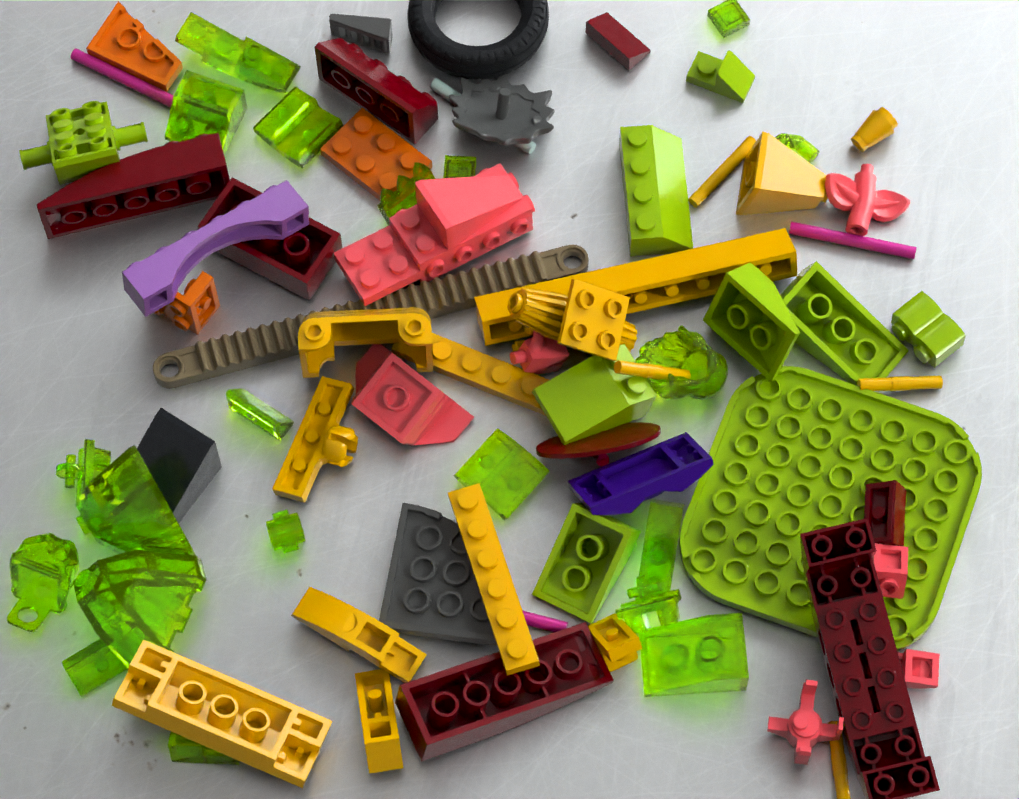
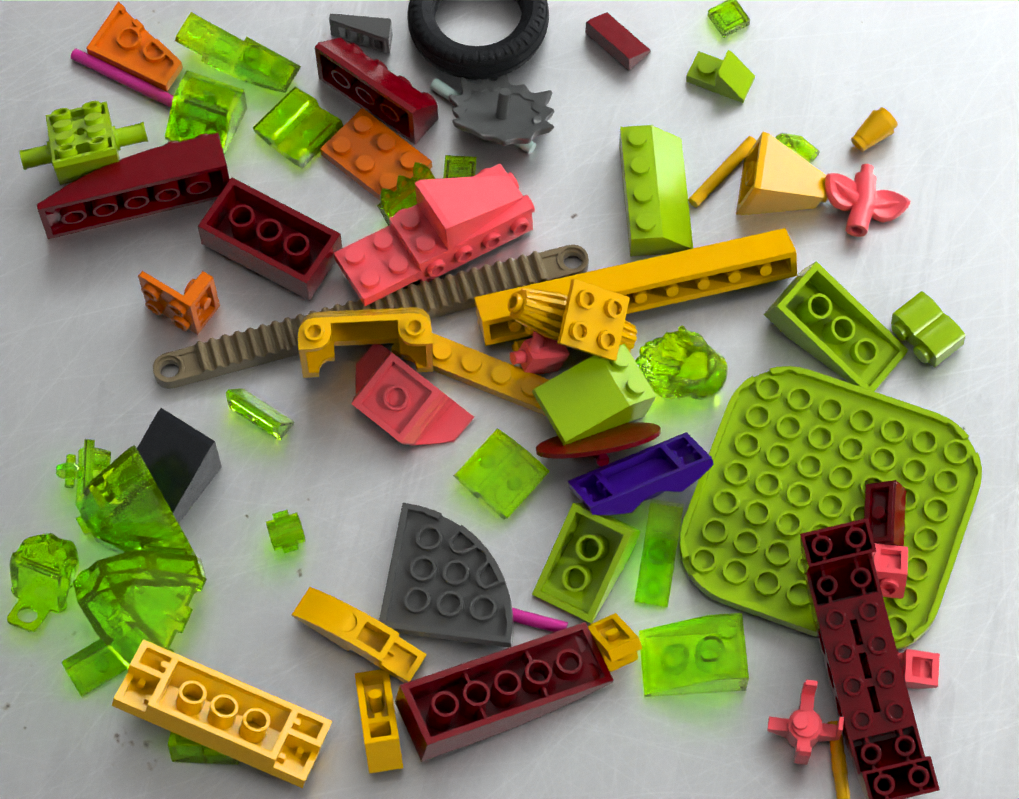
(268, 216): medium lavender arch -> none
(318, 440): yellow plate -> none
(493, 579): yellow plate -> none
(648, 370): yellow piece -> none
(664, 604): clear neon green hips -> none
(753, 319): lime slope -> none
(852, 240): dark pink bar -> none
(900, 383): yellow piece -> none

